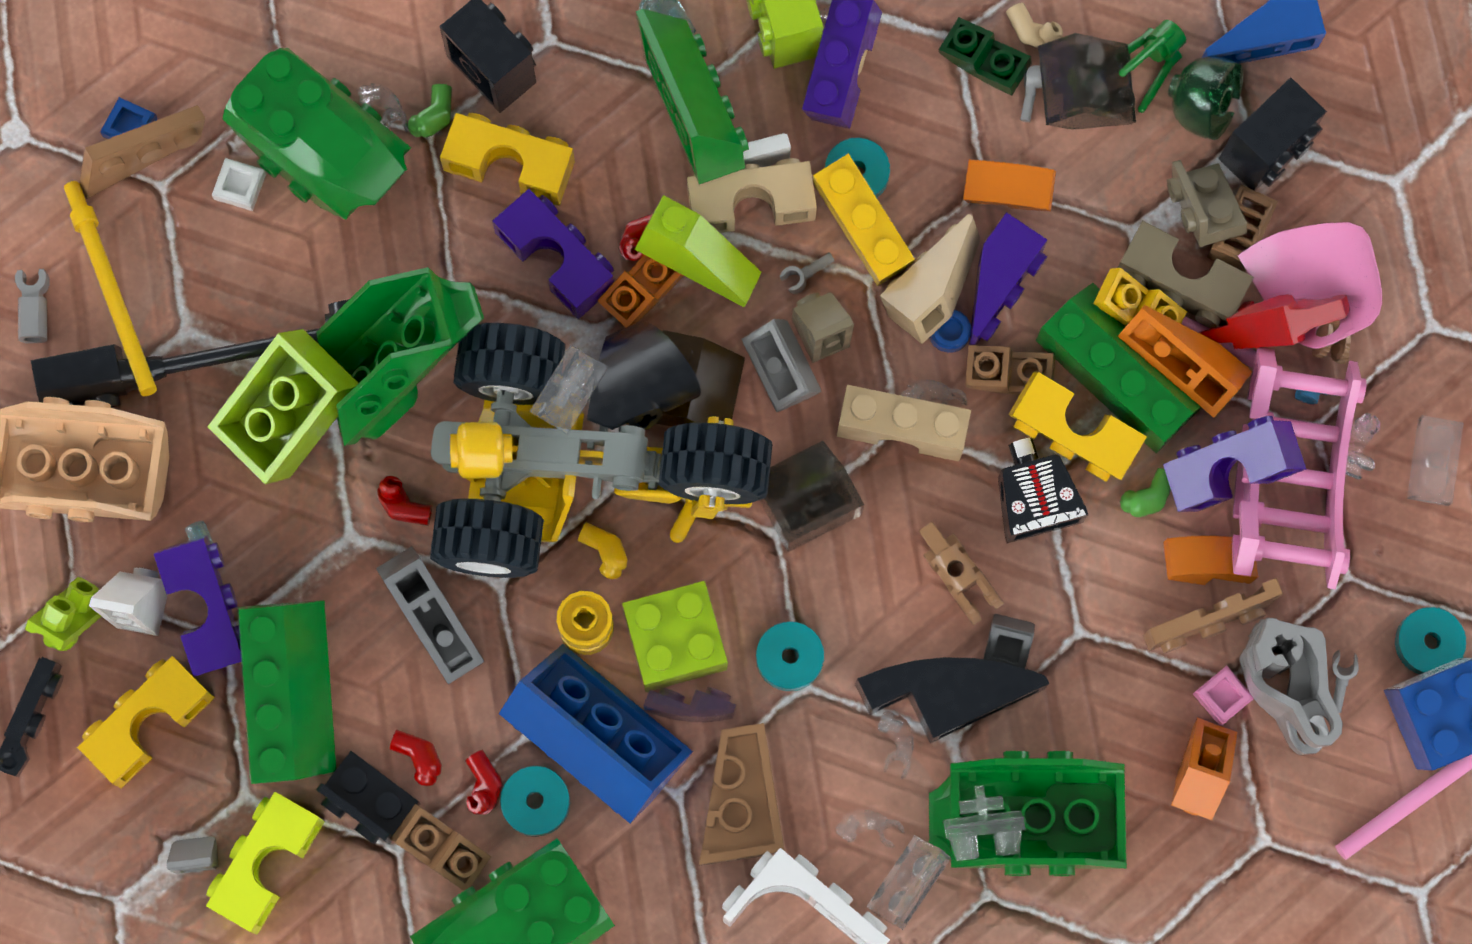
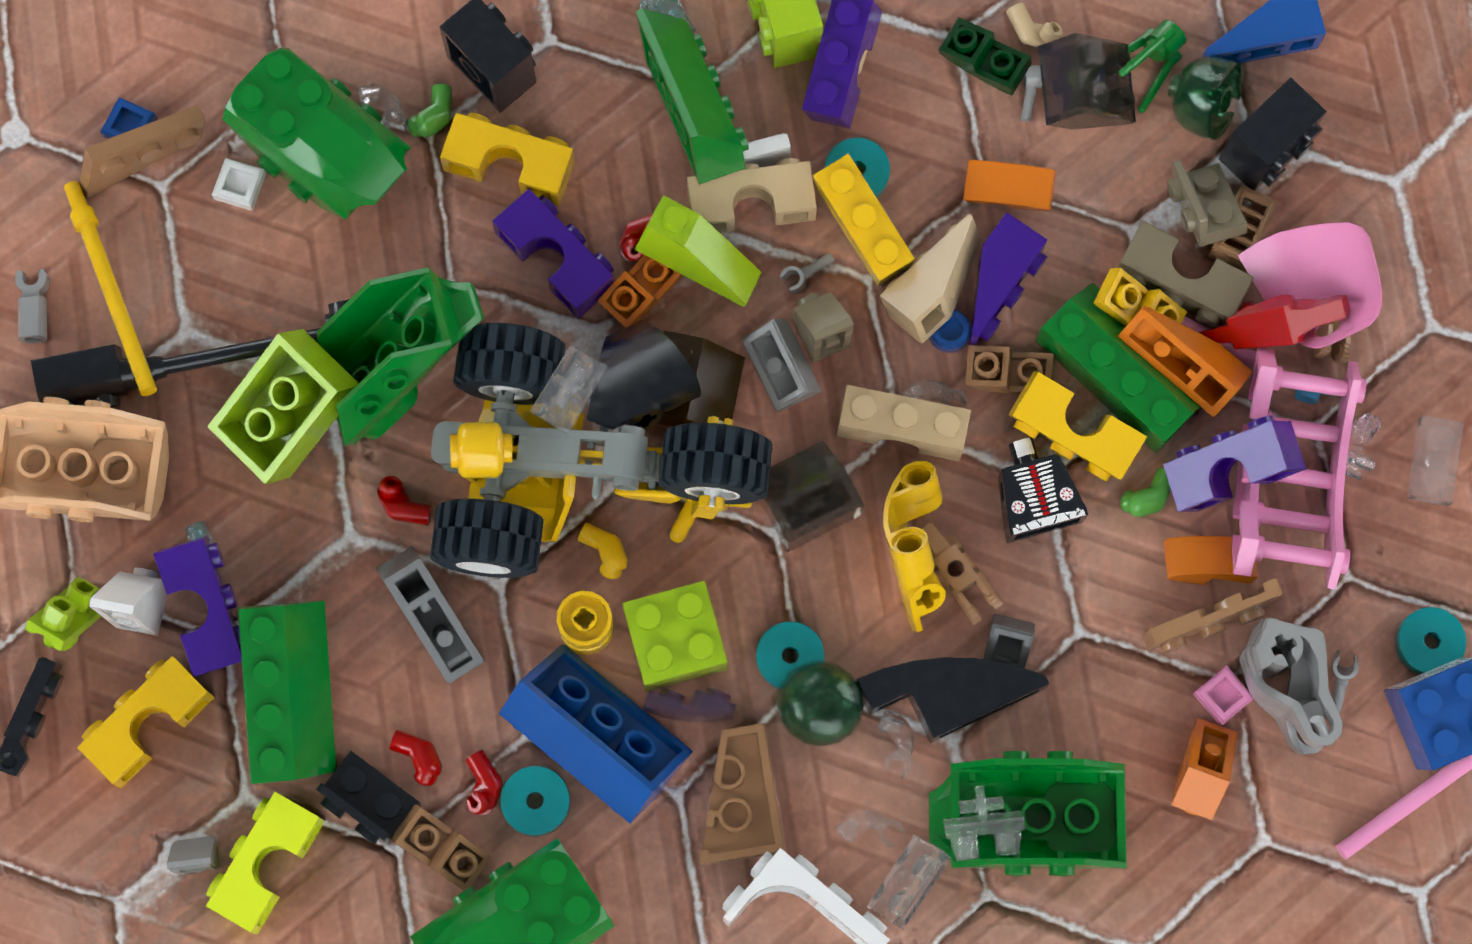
(820, 703): none -> clear green cylinder
(911, 496): none -> yellow panel

